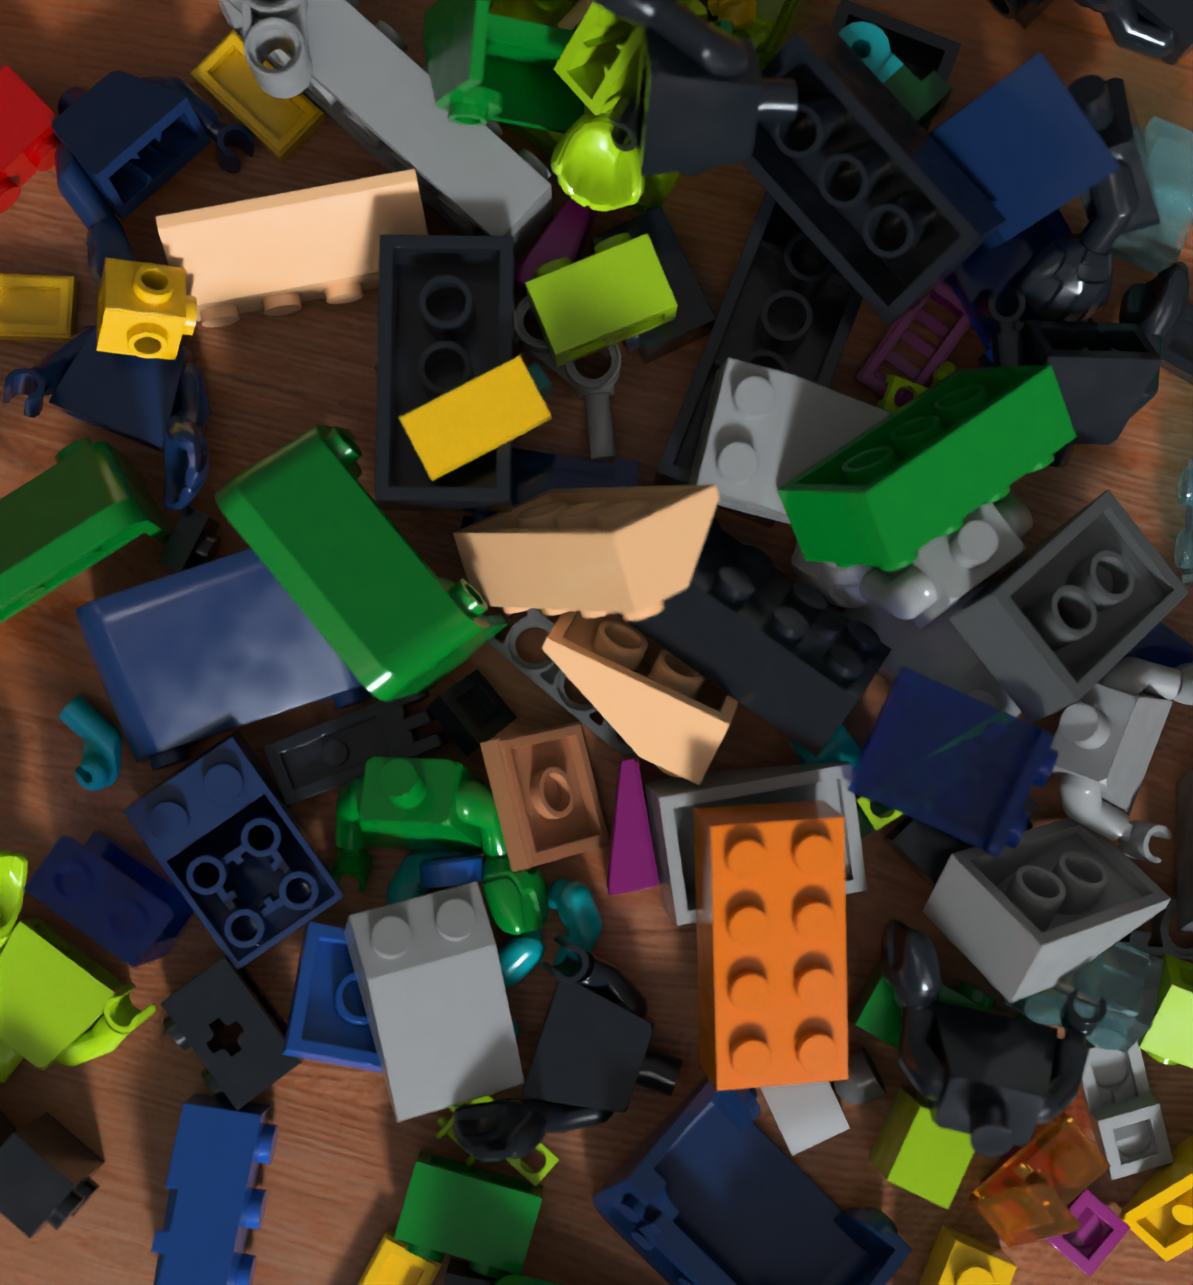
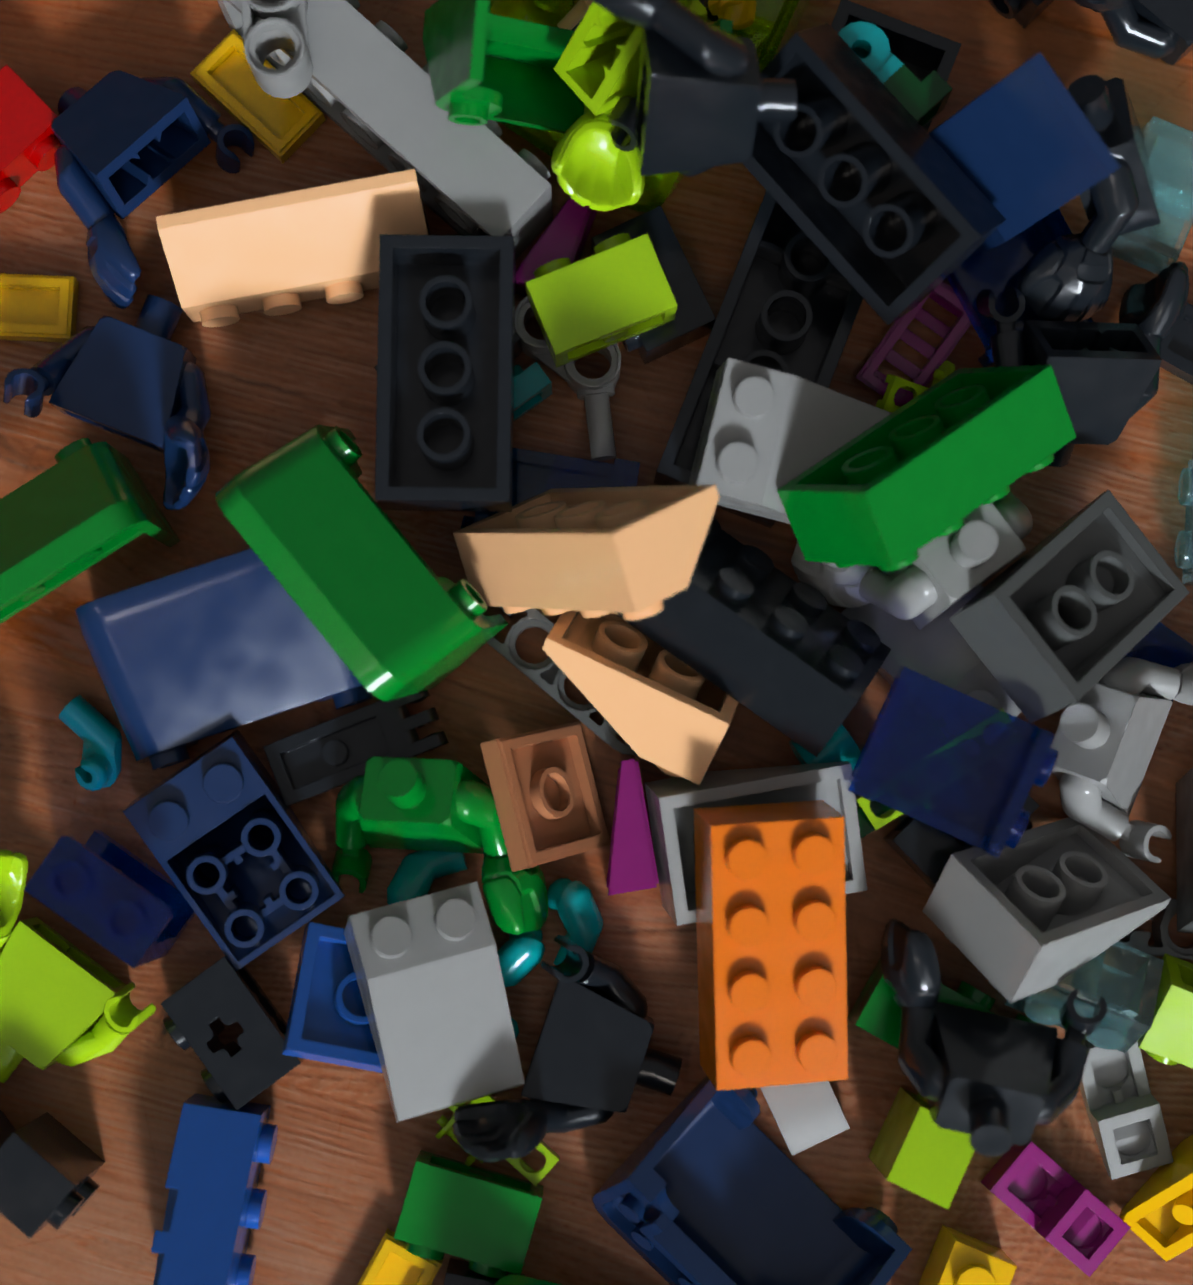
(143, 309): yellow brick -> none
(191, 541): black plate -> none
(451, 870): blue tile -> none
(471, 712): black plate -> none
(475, 418): yellow tile -> none
(863, 1080): dark grey hinge -> none
(1032, 1189): clear orange slope -> none

